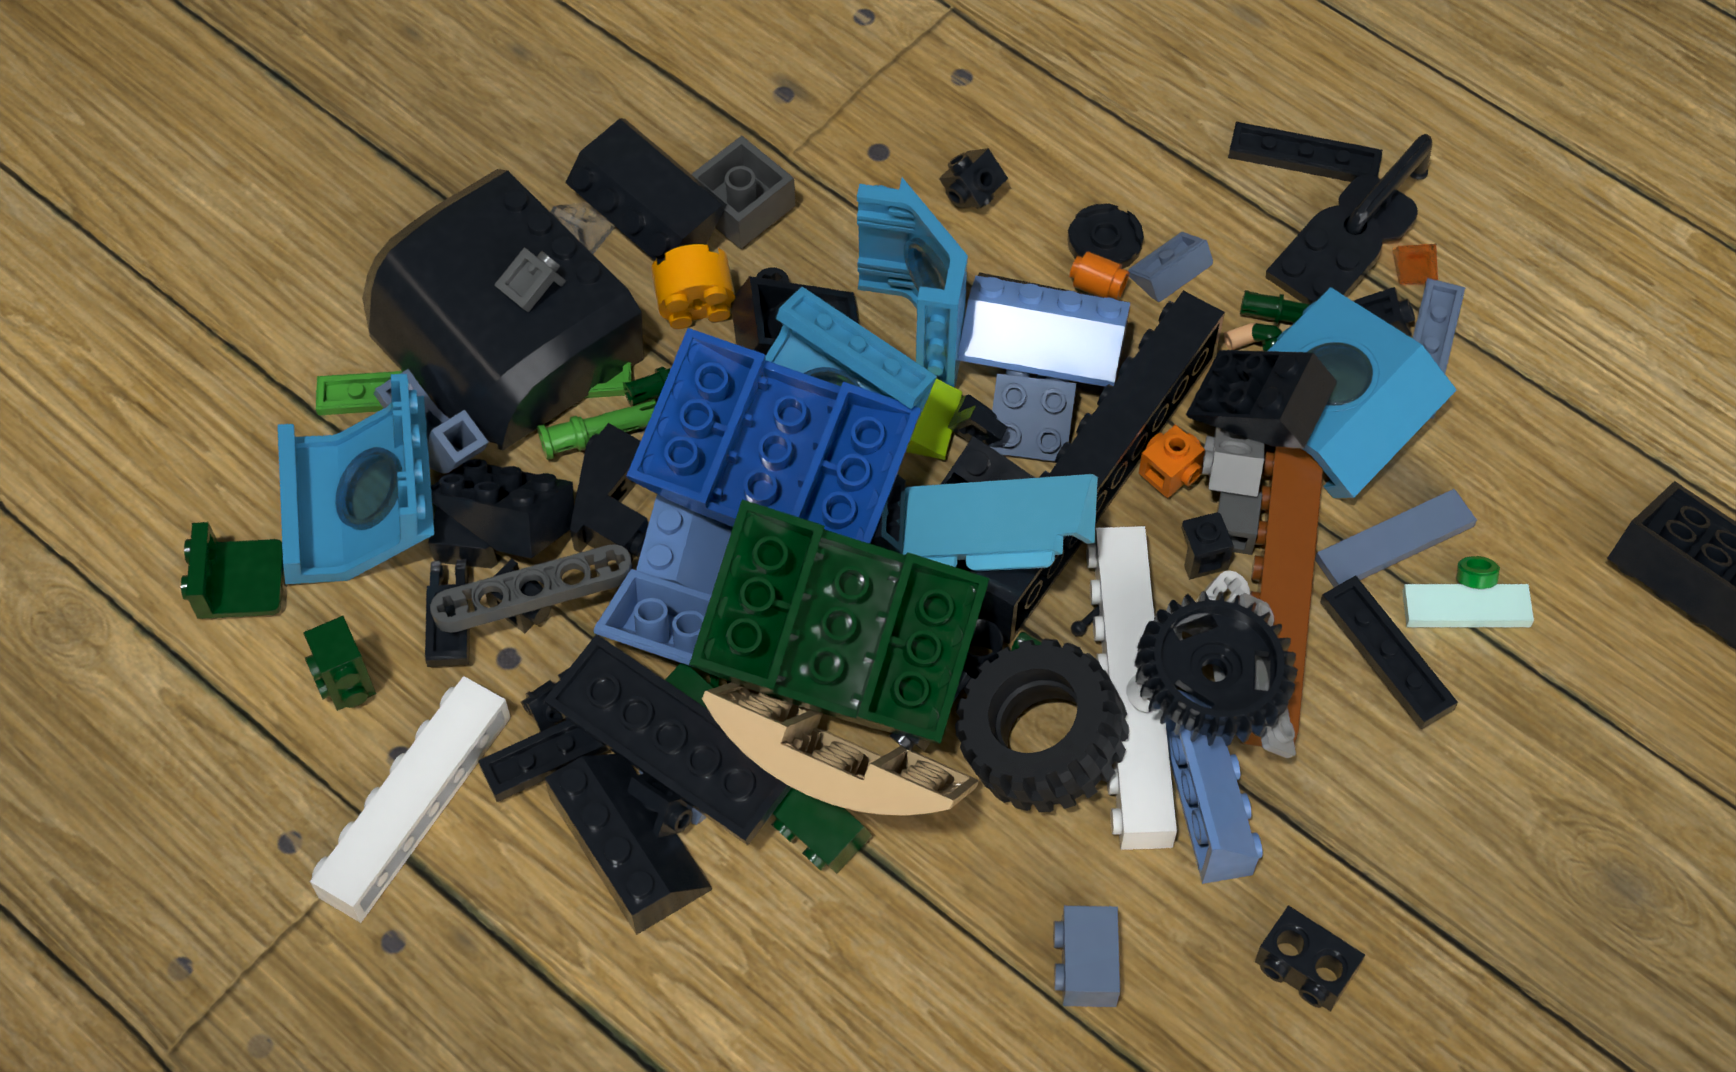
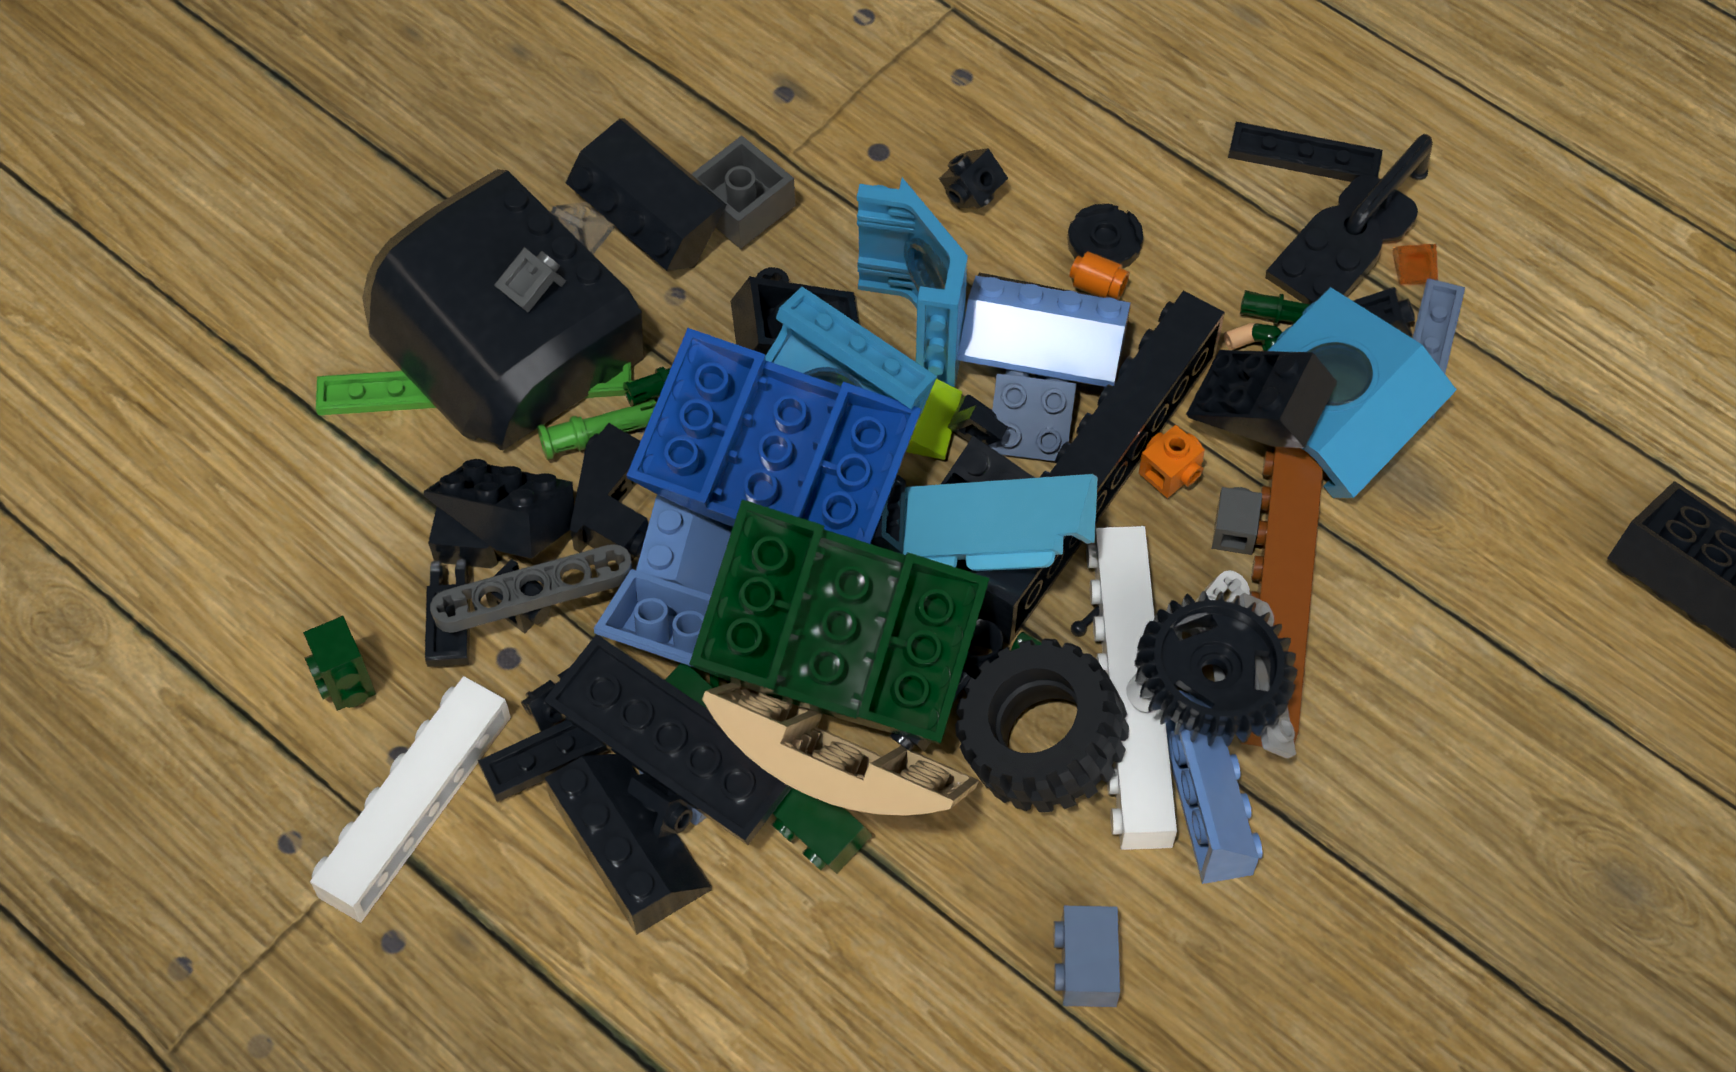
(232, 575): dark green bracket -> none
(355, 492): dark azure panel -> none
(449, 439): sand blue arch -> none
(693, 285): light orange brick -> none
(1172, 265): sand blue slope -> none
(1208, 545): black bracket -> none
(1233, 463): light grey brick -> none
(1315, 950): black brick -> none
(1388, 652): black plate -> none
(1396, 538): sand blue tile -> none
(1466, 606): light aqua tile -> none
(1477, 572): green tile -> none

